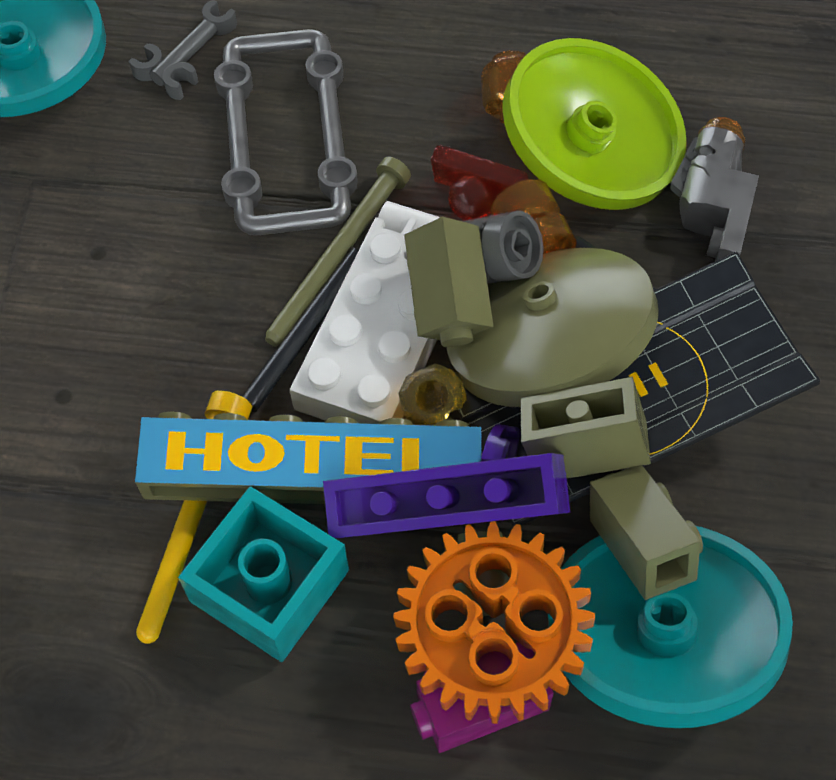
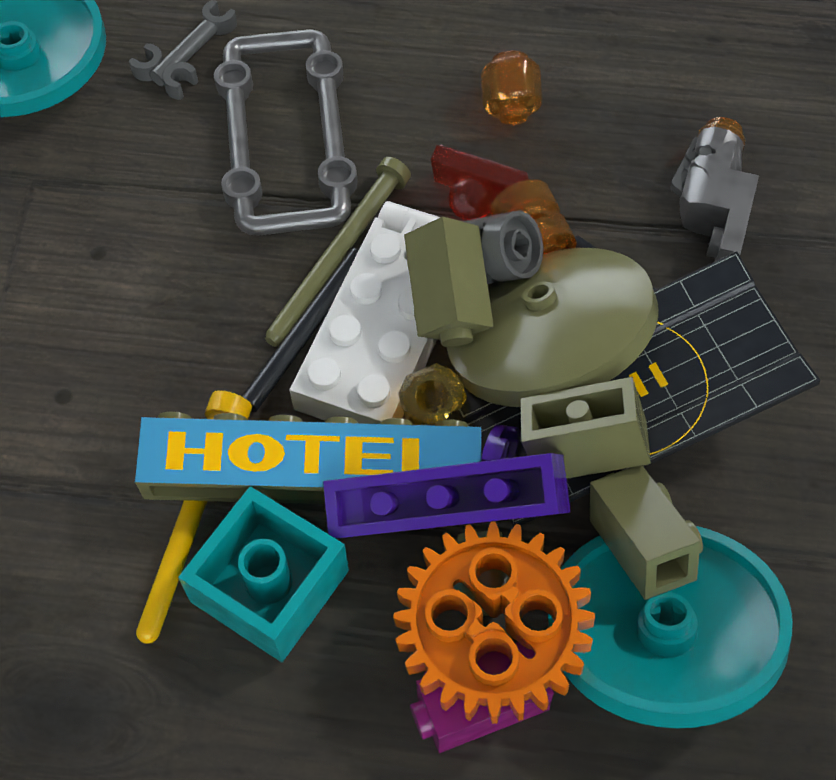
(594, 123): lime dish -> none

